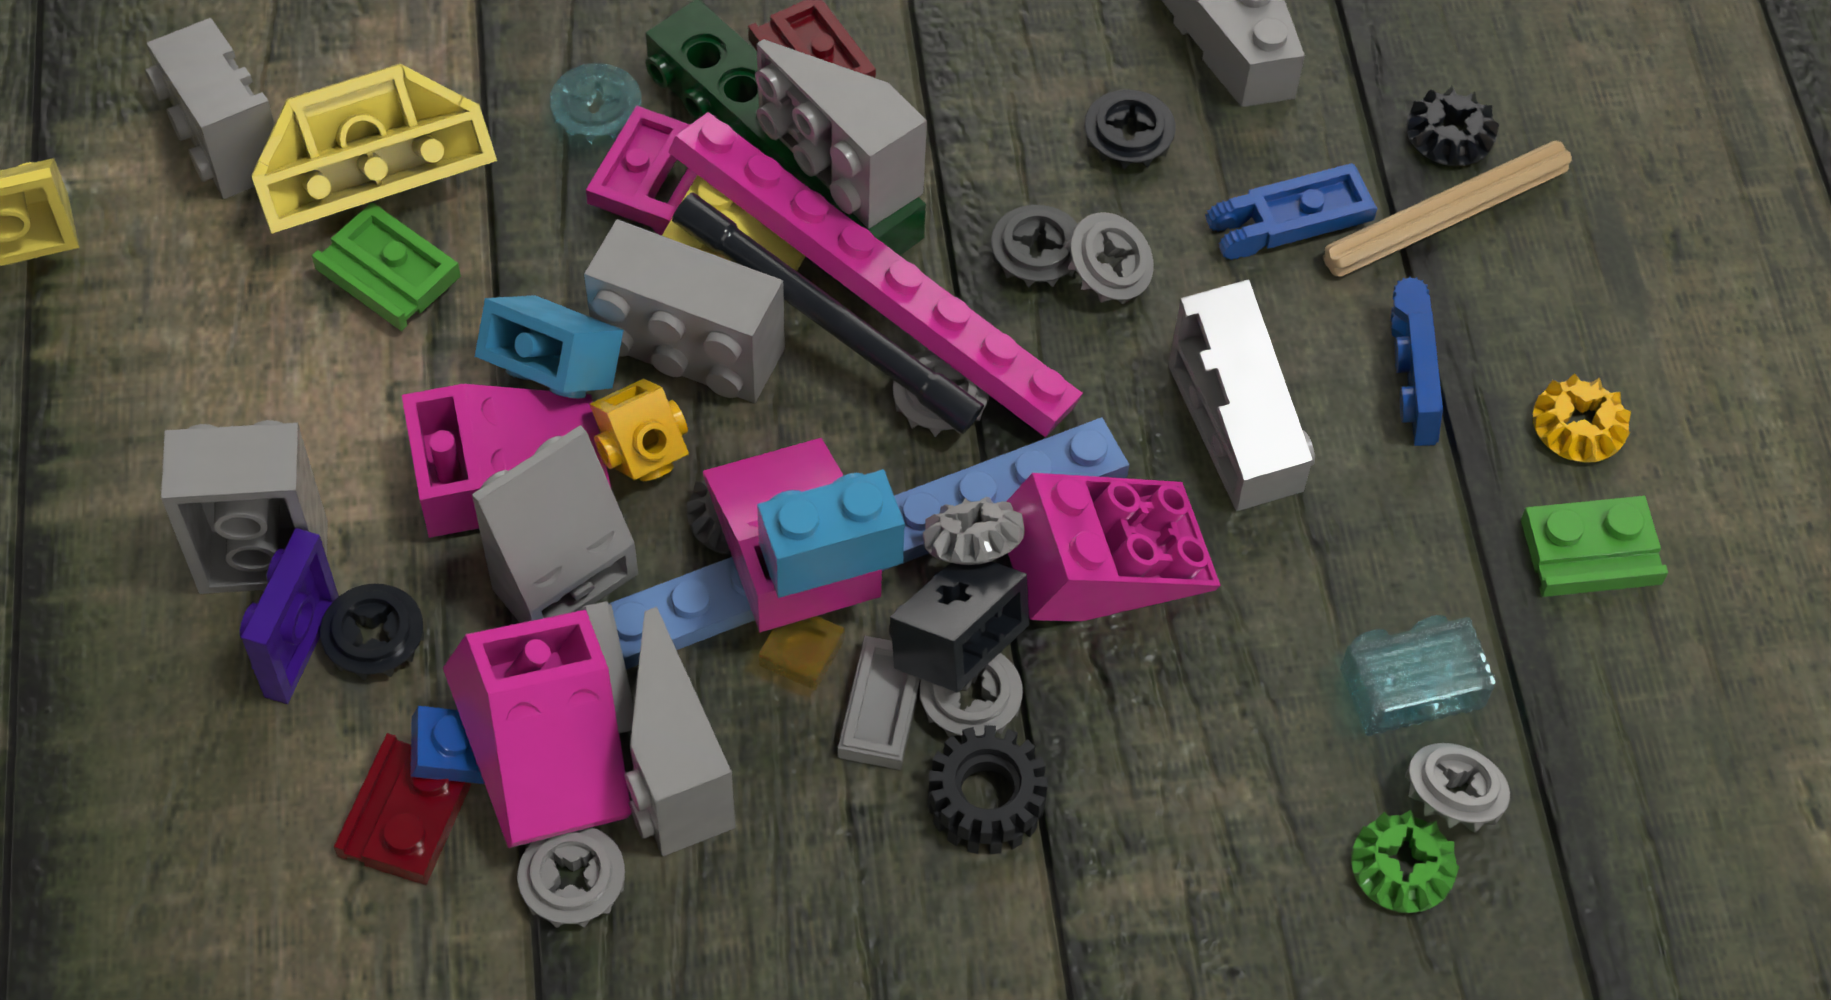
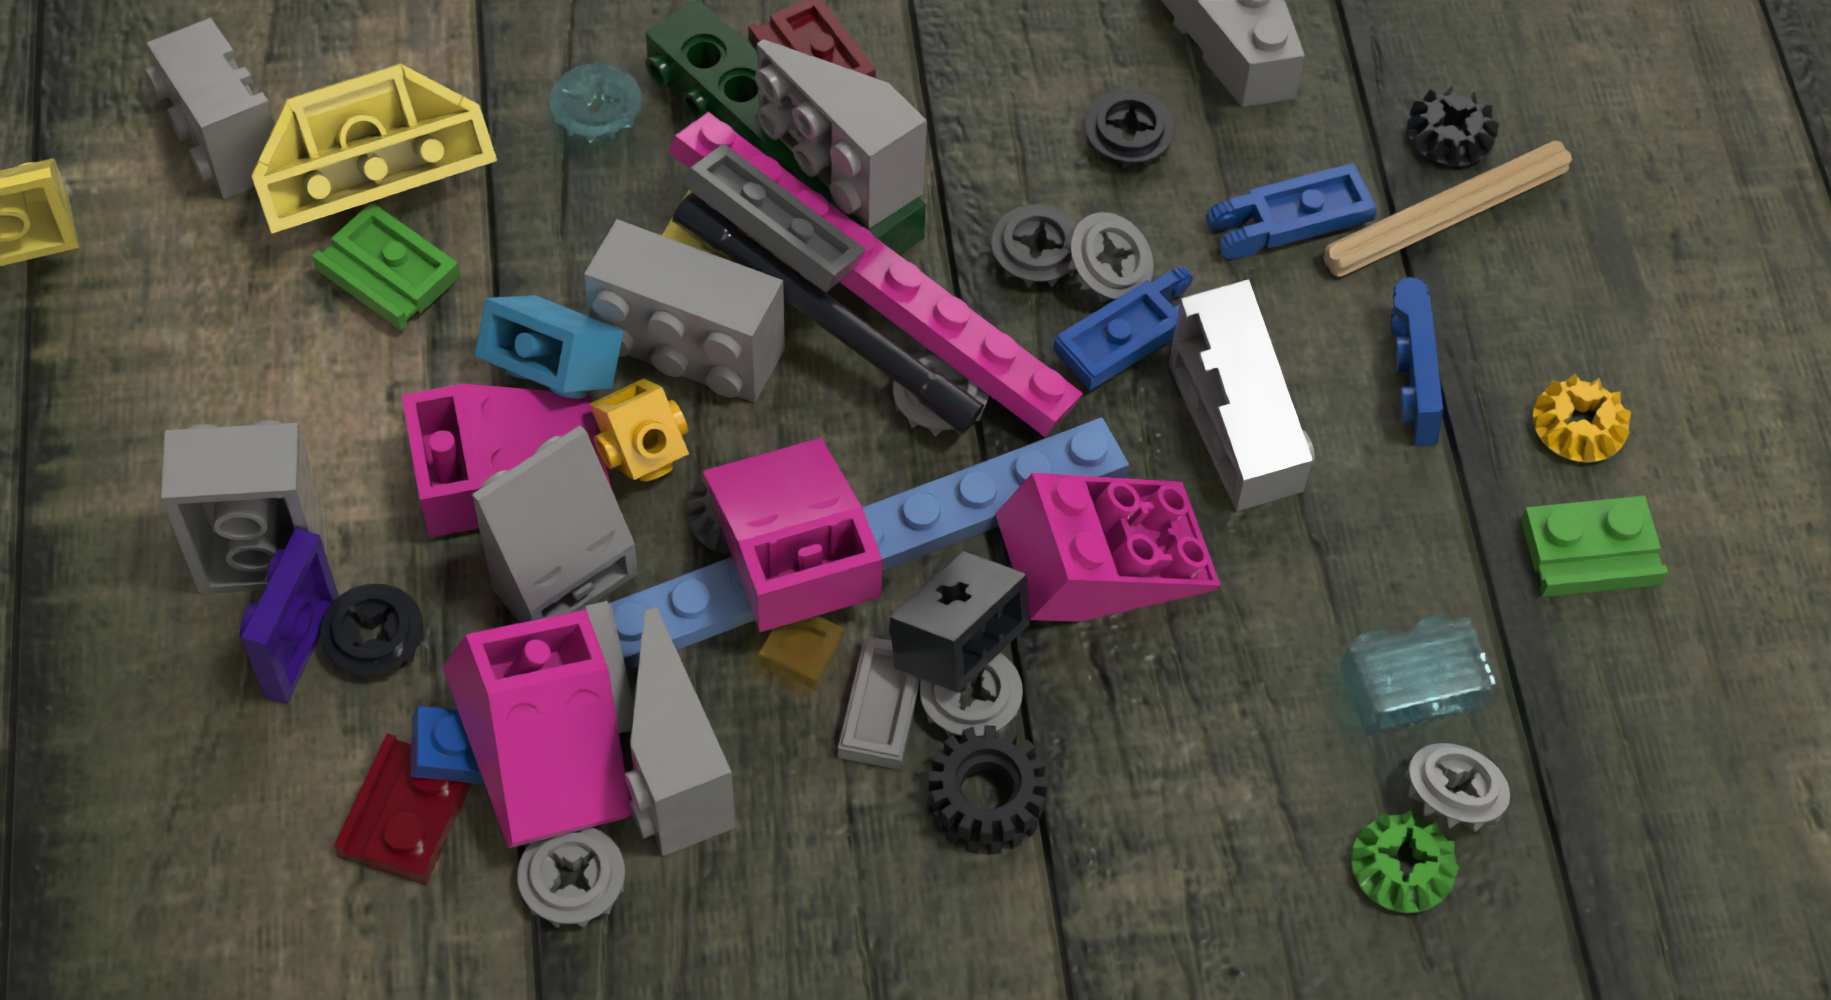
(637, 170): dark pink plate -> none
(774, 217): none -> dark grey plate
(830, 532): dark azure brick -> none
(988, 528): light grey gear -> none
(1123, 329): none -> blue hinge

